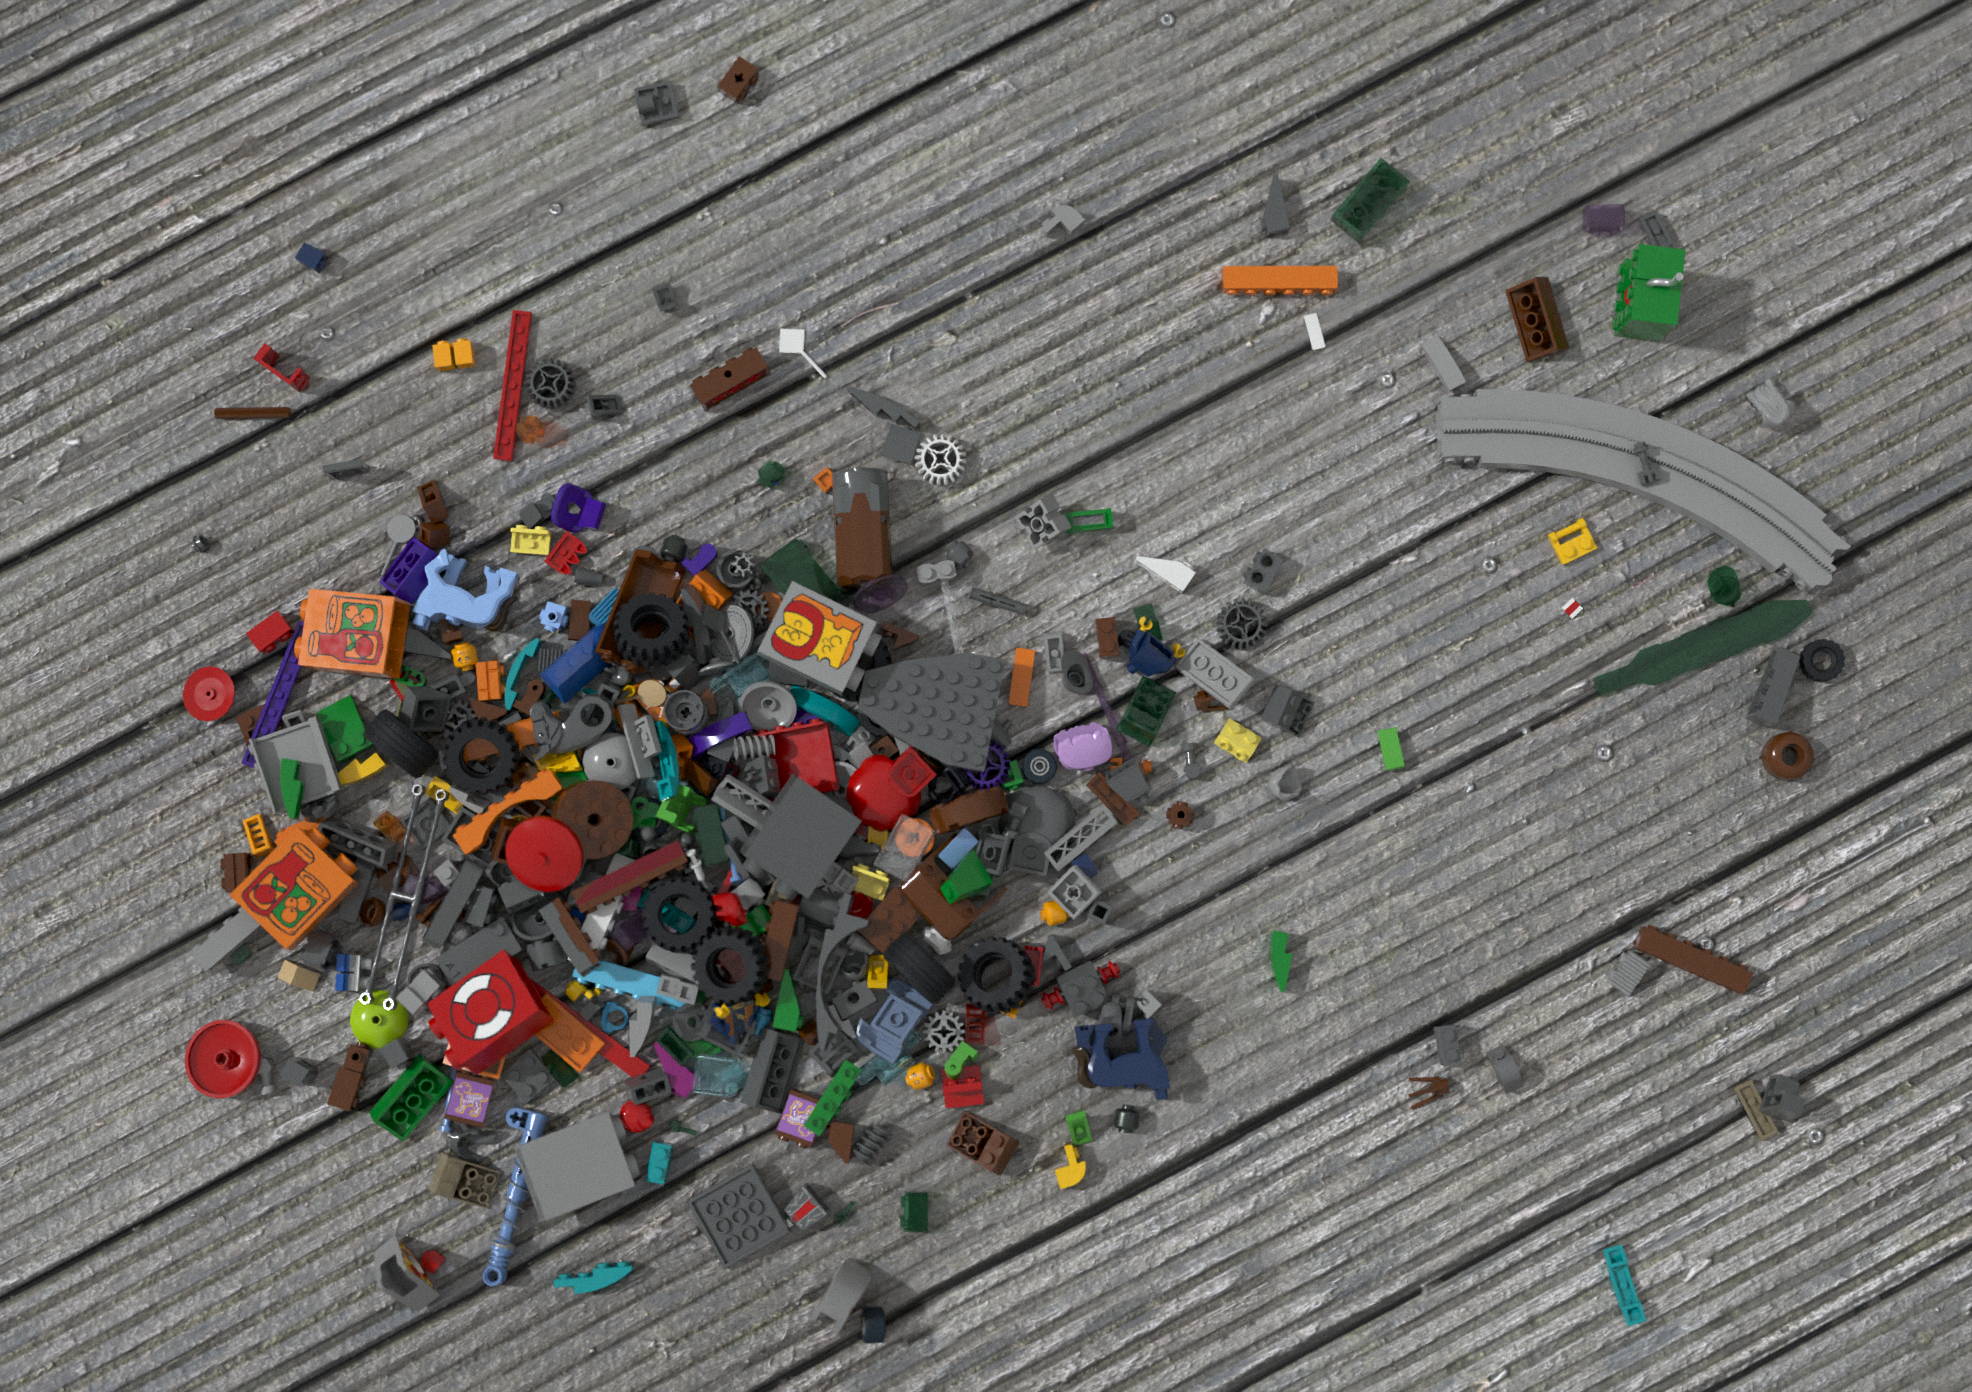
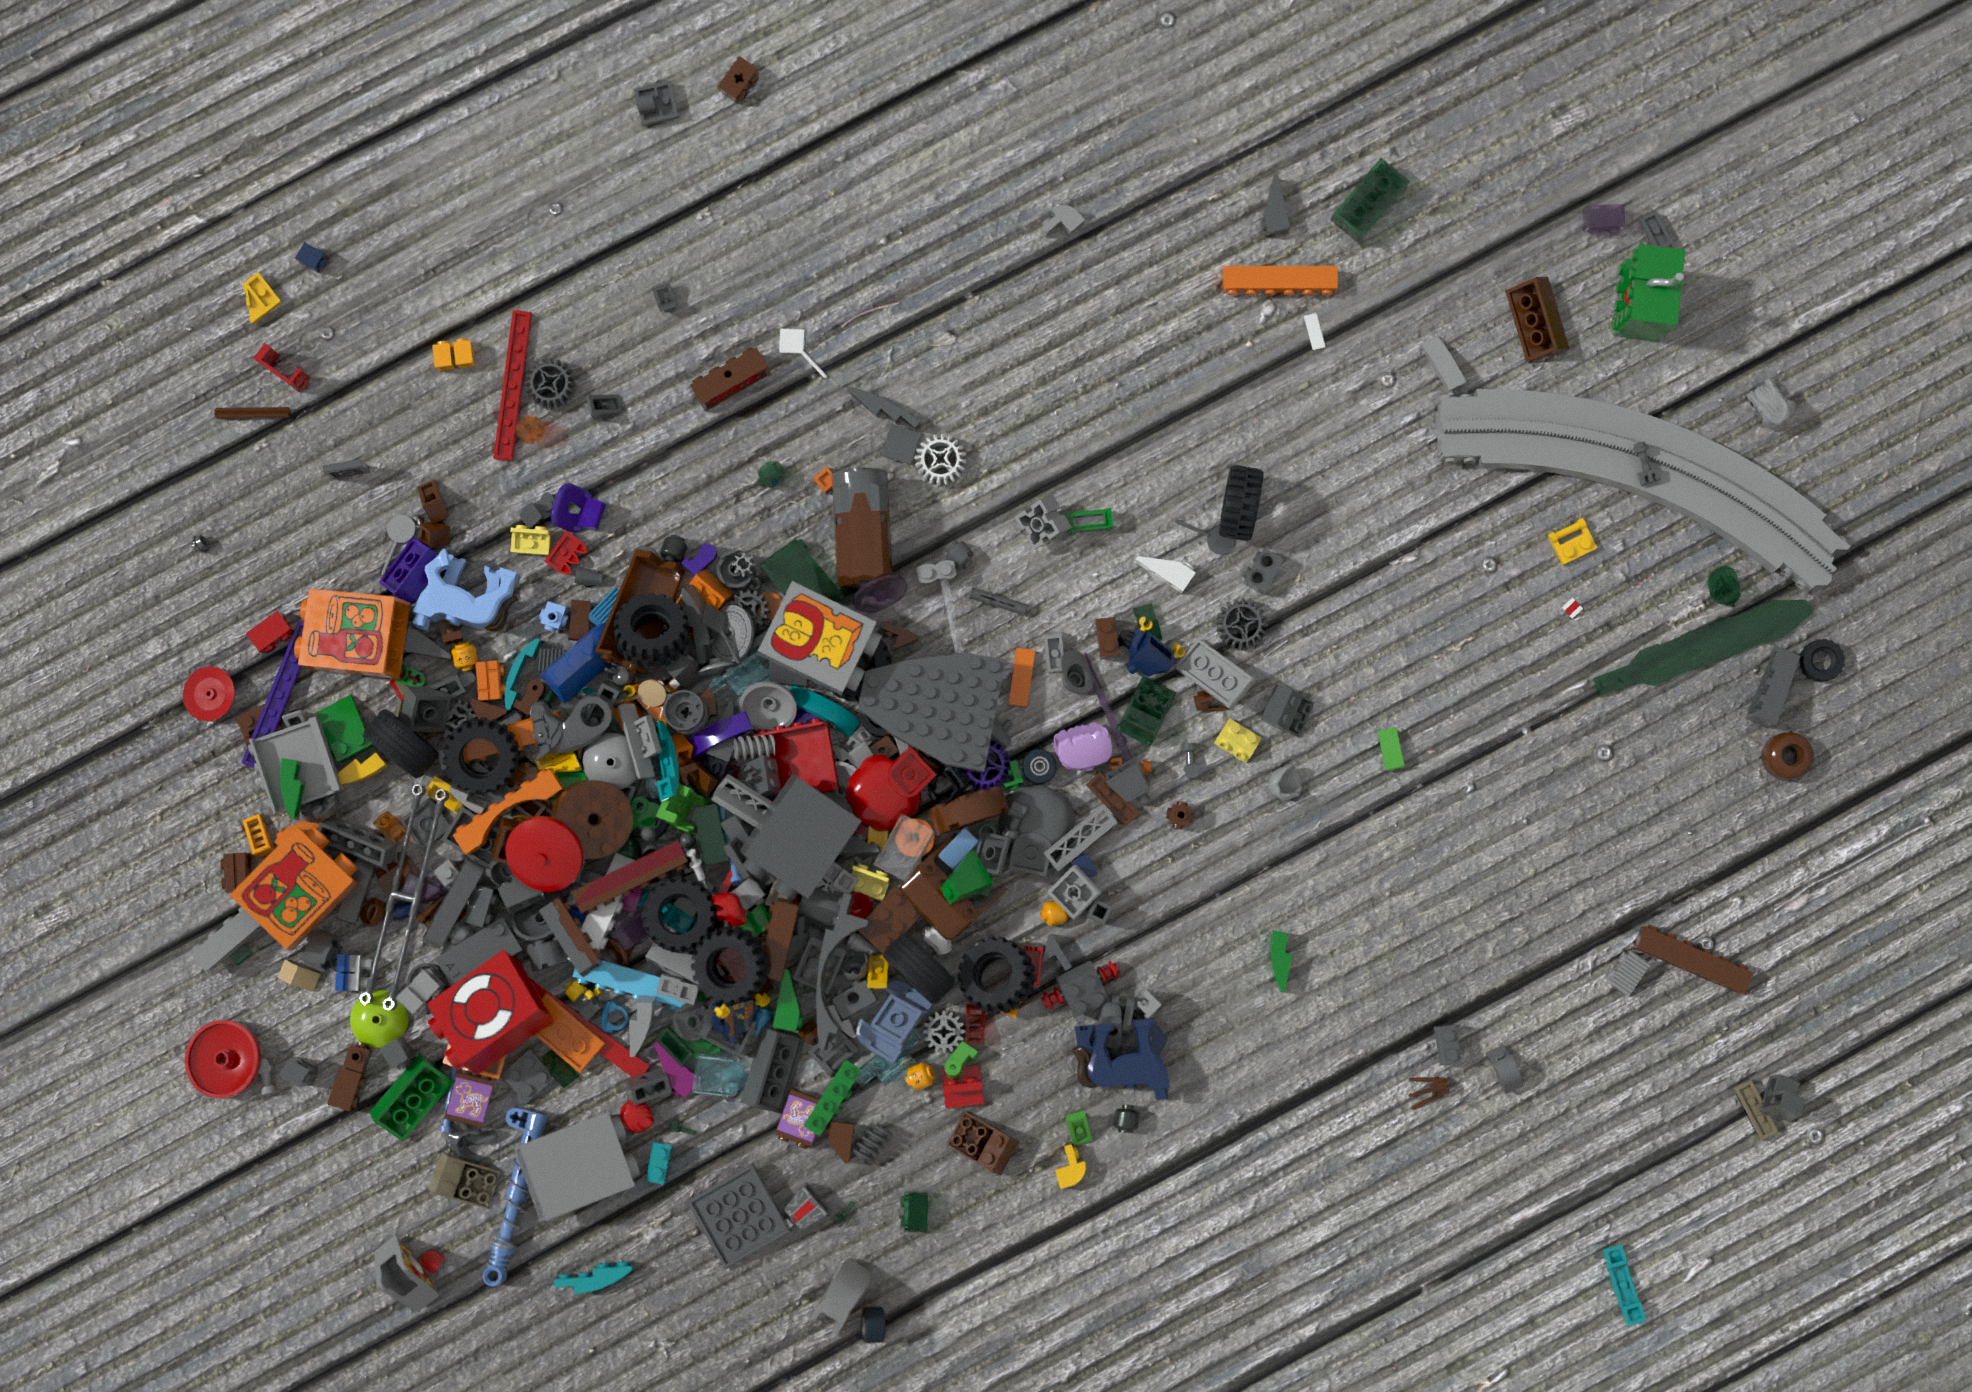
(259, 297): none -> yellow wing
(689, 772): none -> reddish brown tile
(1216, 543): none -> dark grey piece
(1241, 502): none -> black tyre

